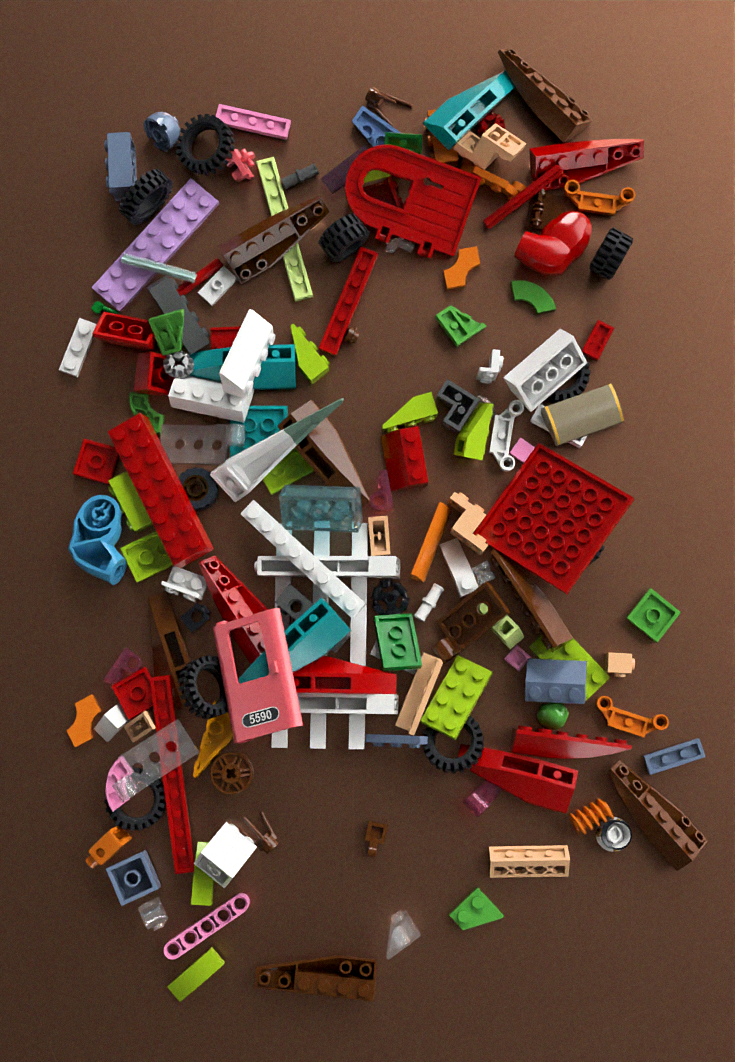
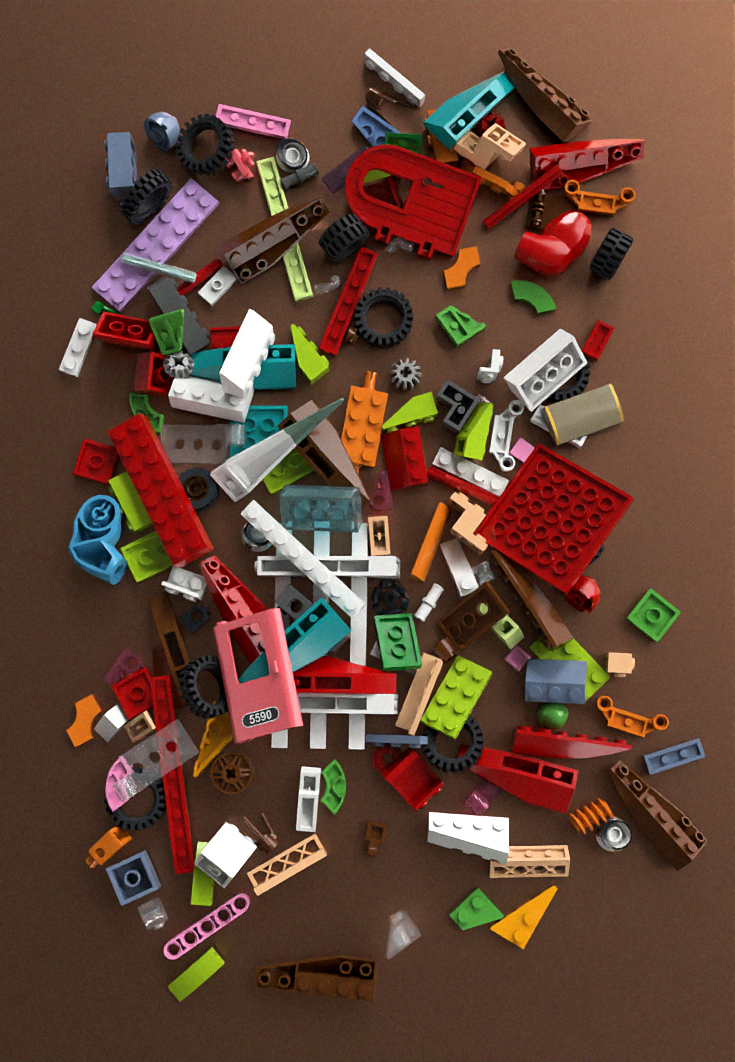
(254, 539): none -> white piece
(291, 870): none -> light nougat fence
(292, 155): none -> white piece
(308, 799): none -> white slope
(329, 286): none -> clear arm
(335, 786): none -> bright green tile
(364, 422): none -> orange plate
(378, 761): none -> red gear
(383, 296): none -> black tyre
(389, 74): none -> white plate
(412, 376): none -> light grey gear
(413, 779): none -> red panel
(462, 486): none -> red axle
(470, 472): none -> white plate
(471, 834): none -> white wedge
(522, 922): none -> light orange wing
(584, 594): none -> red cylinder

